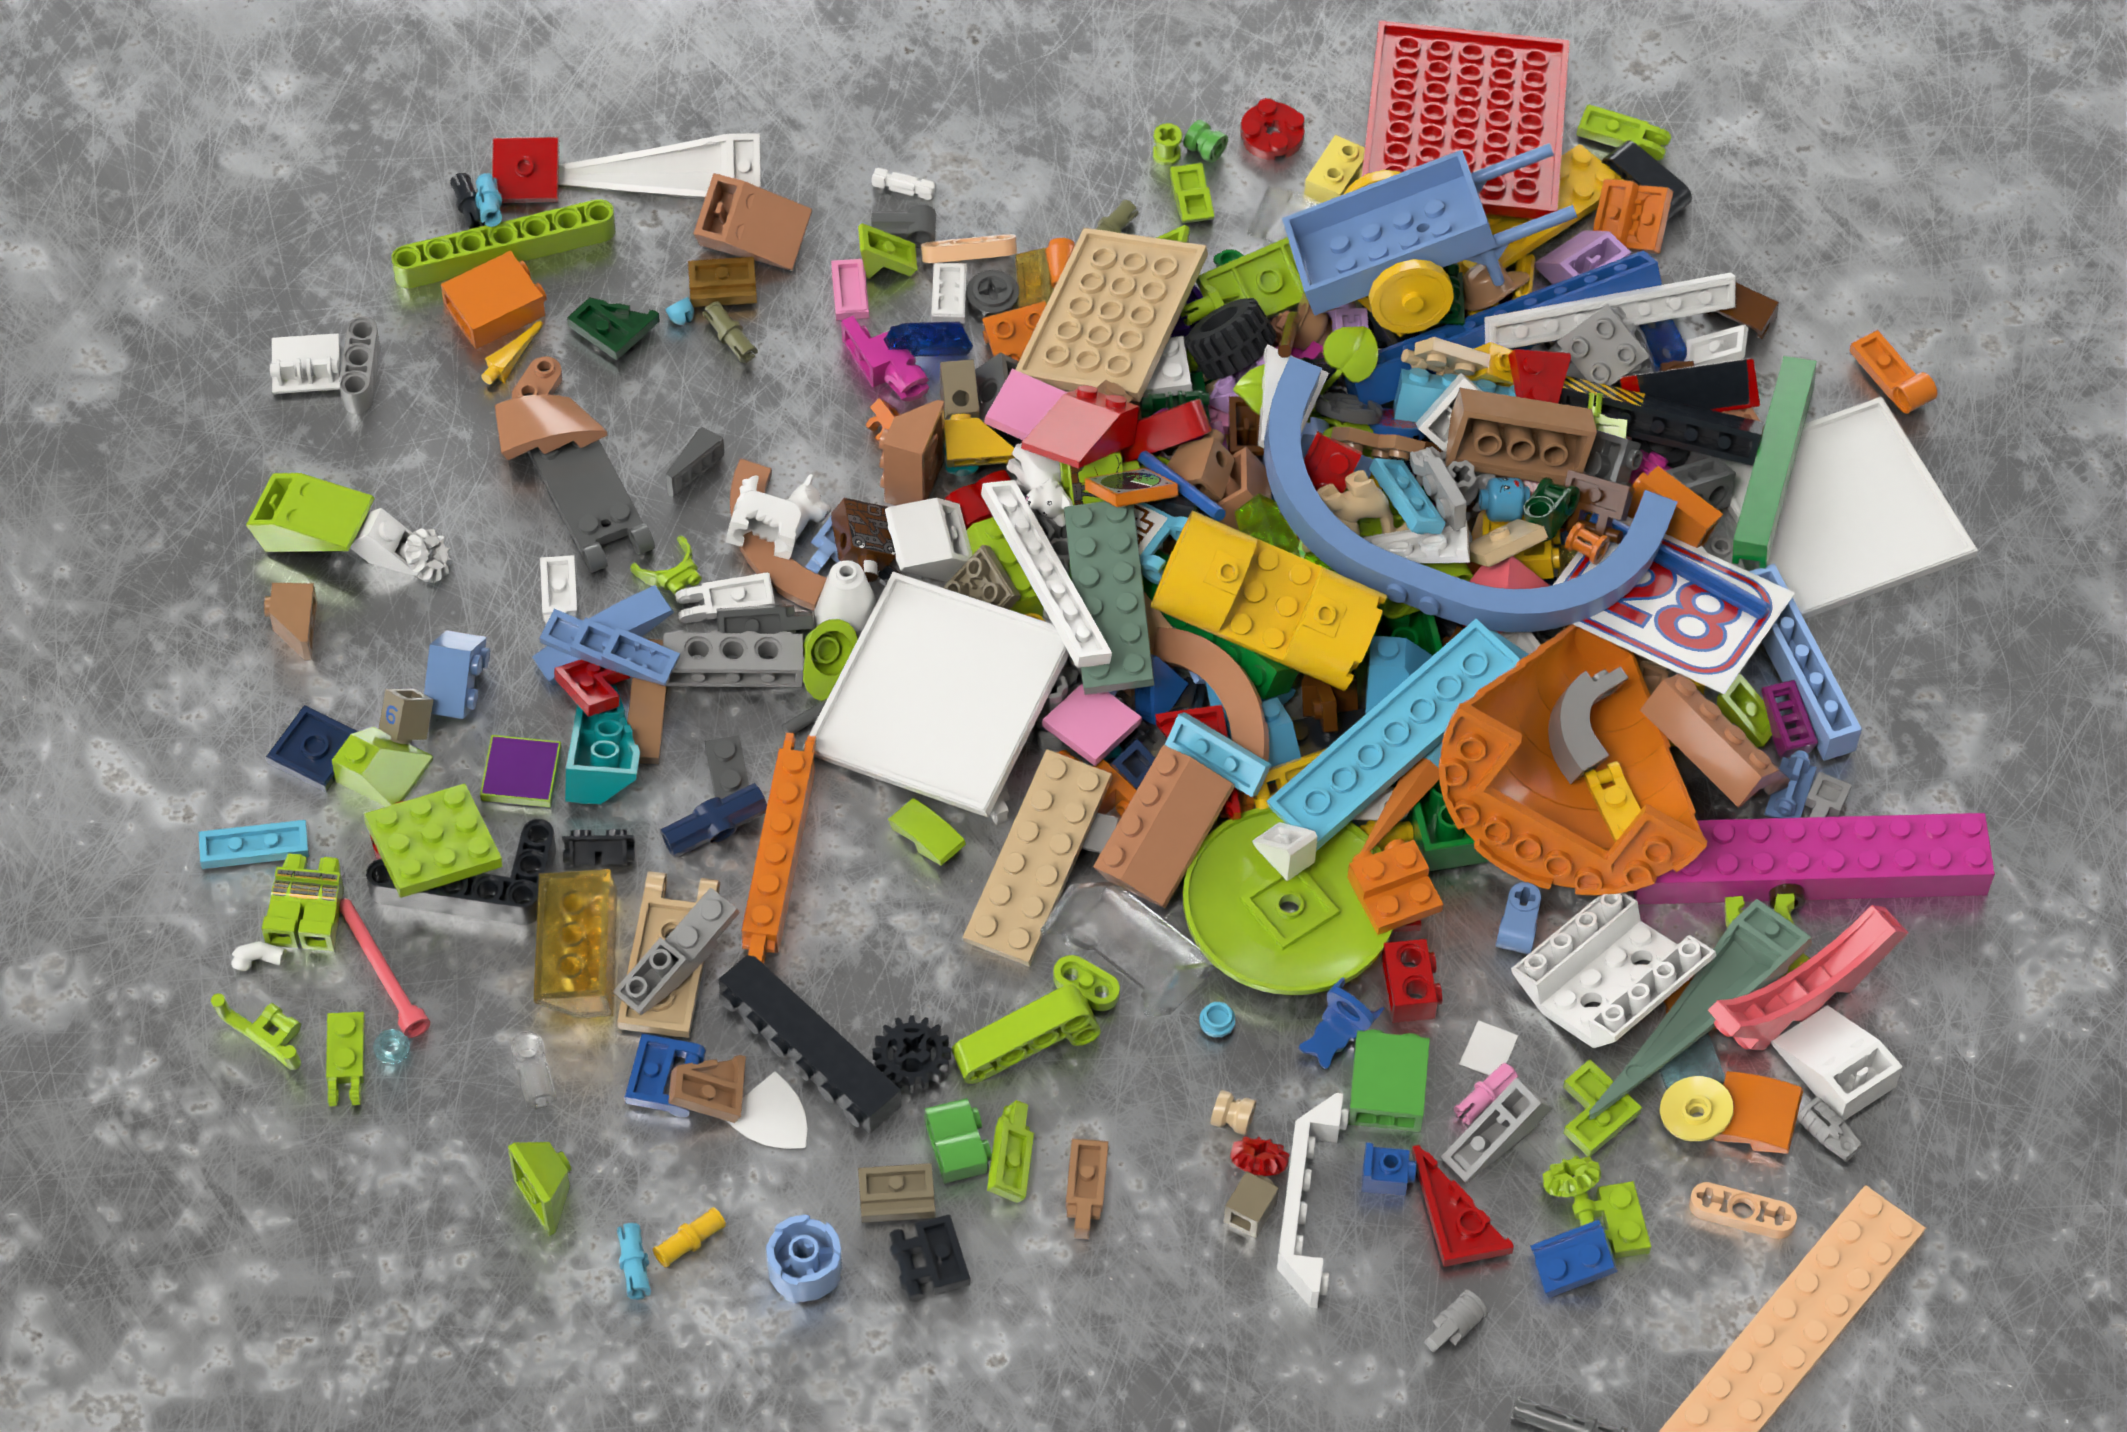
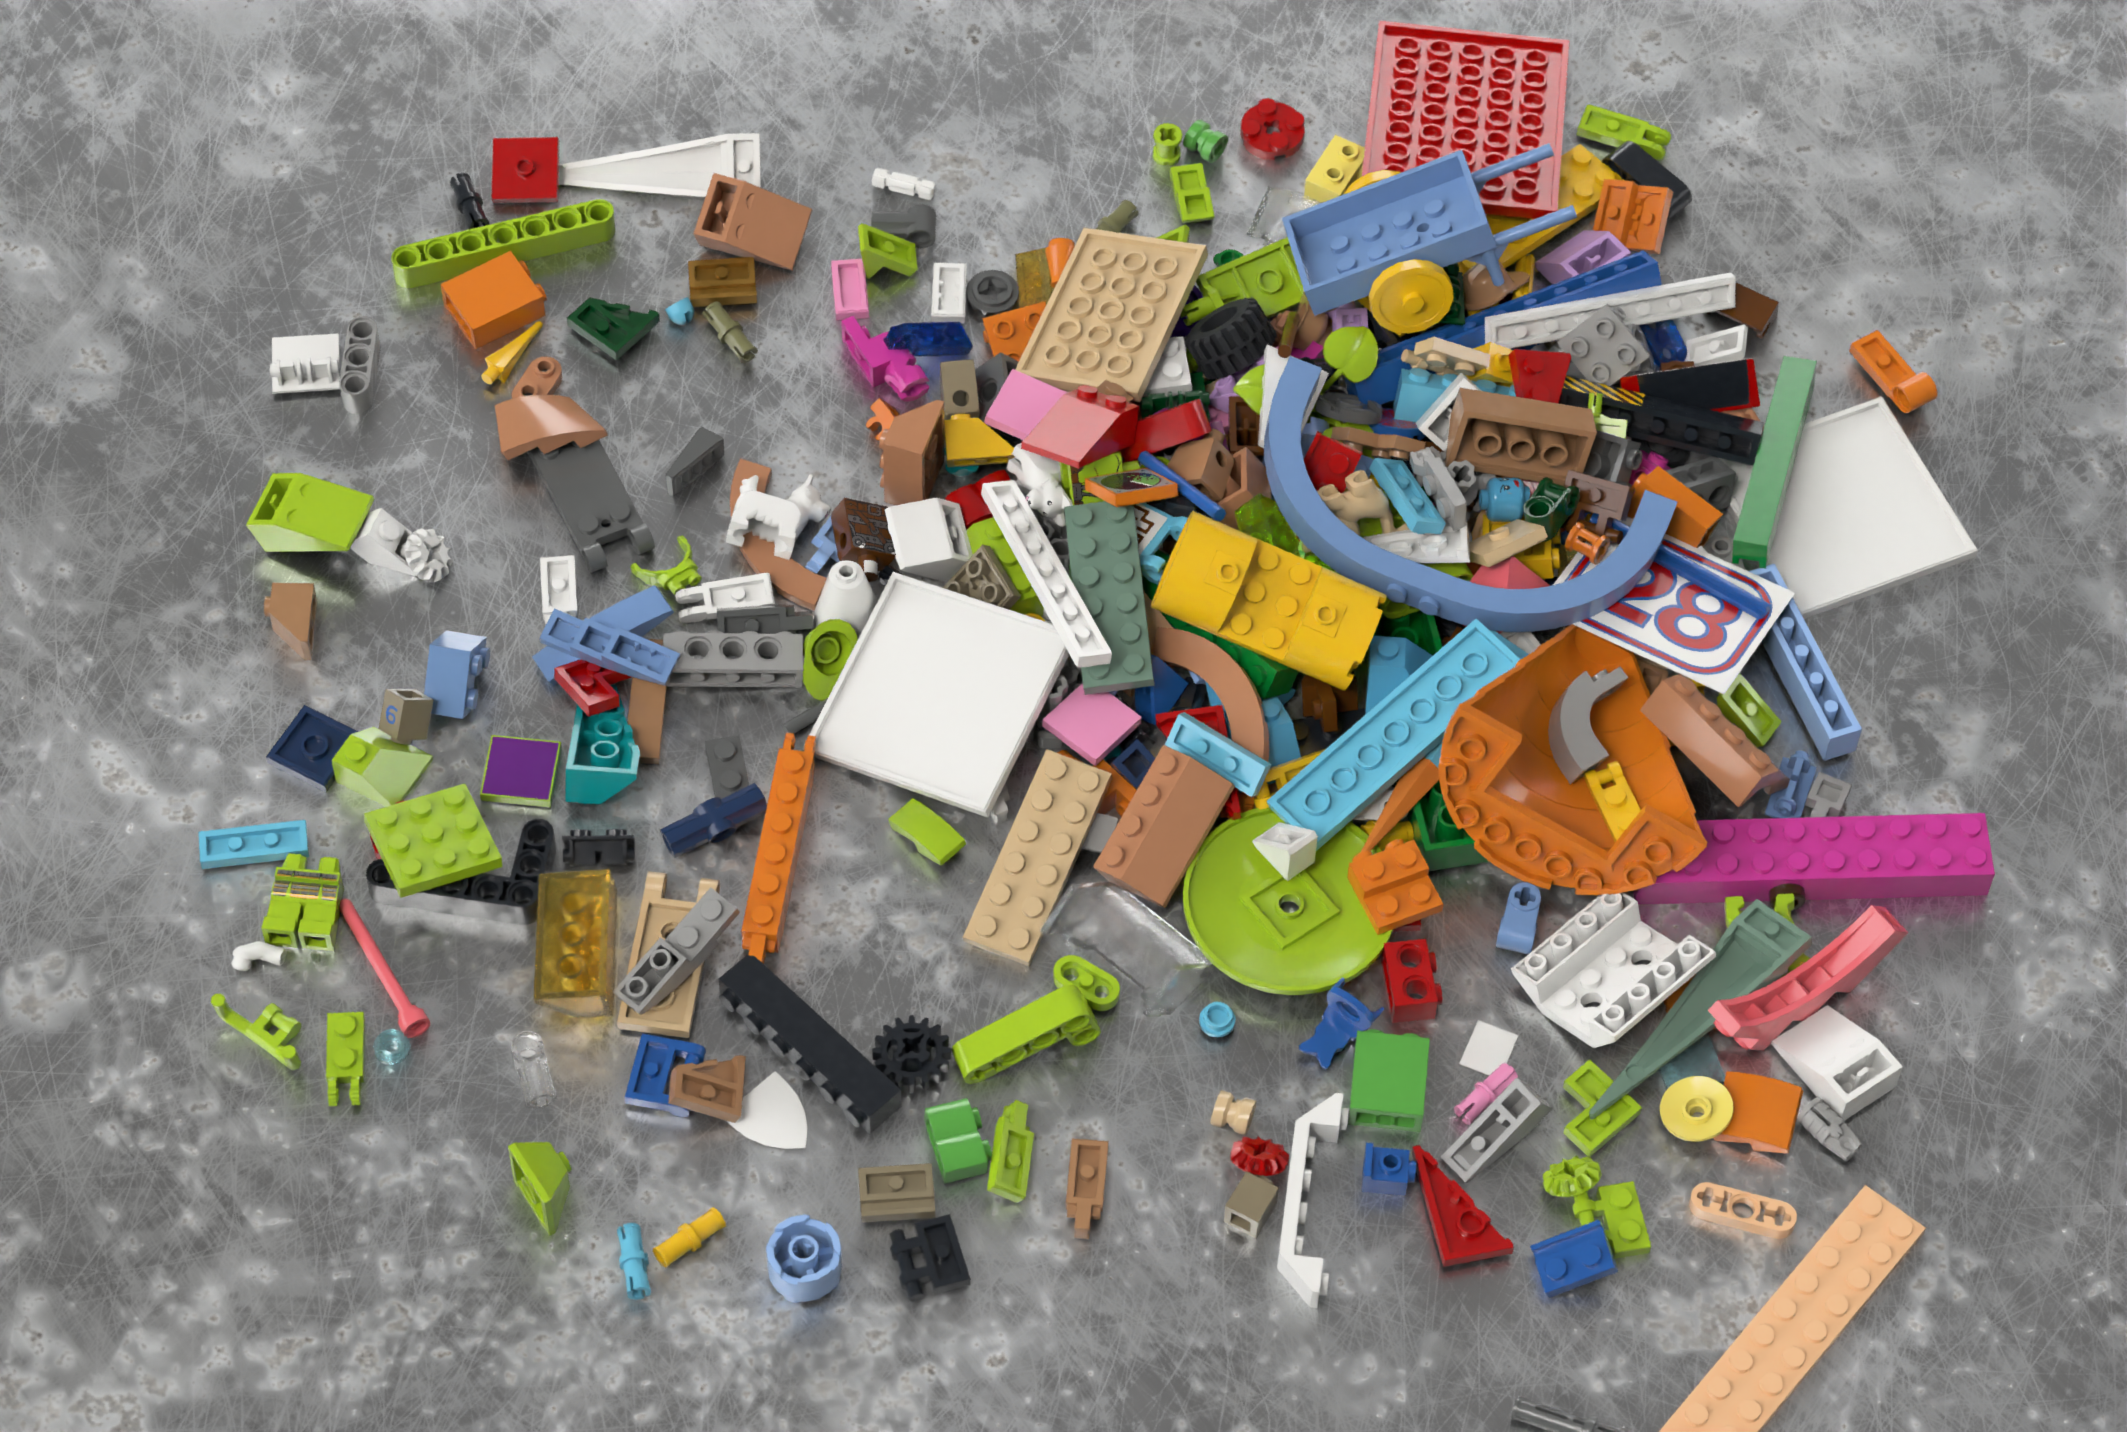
(488, 200): medium azure pin -> none
(968, 248): light nougat beam -> none
(1457, 1320): light grey hinge -> none
(1777, 723): magenta slope -> none

